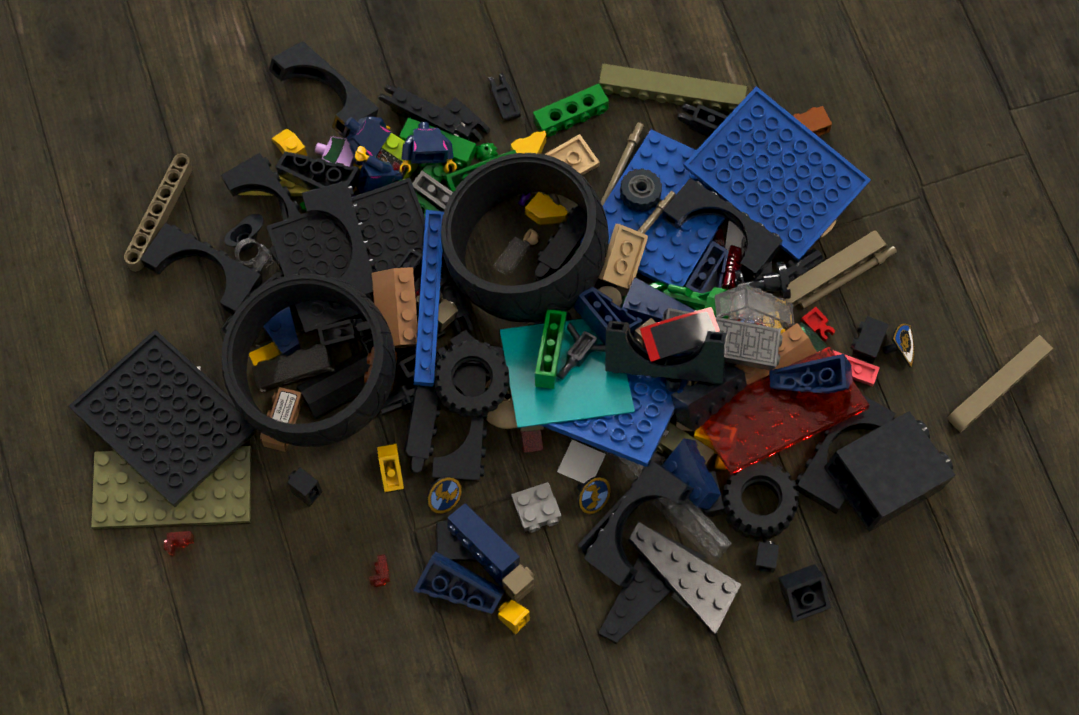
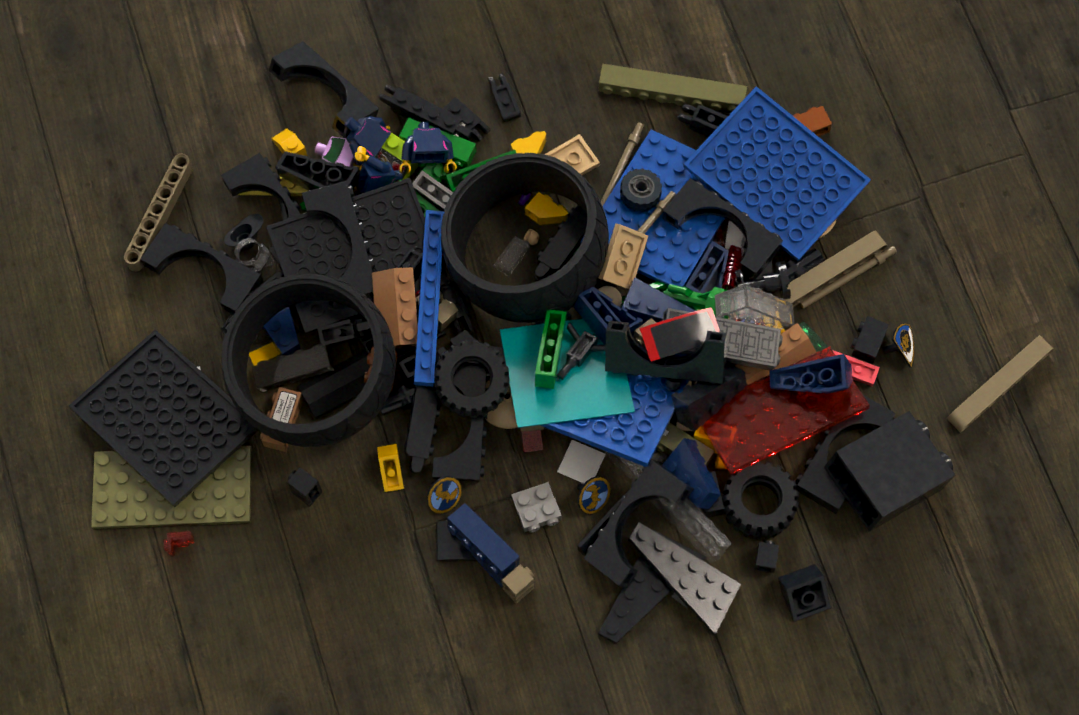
(382, 569): clear red bracket -> none
(458, 585): dark blue wedge -> none
(483, 154): green animal -> none
(513, 616): yellow slope -> none
(593, 95): green brick -> none
(817, 322): red plate -> none

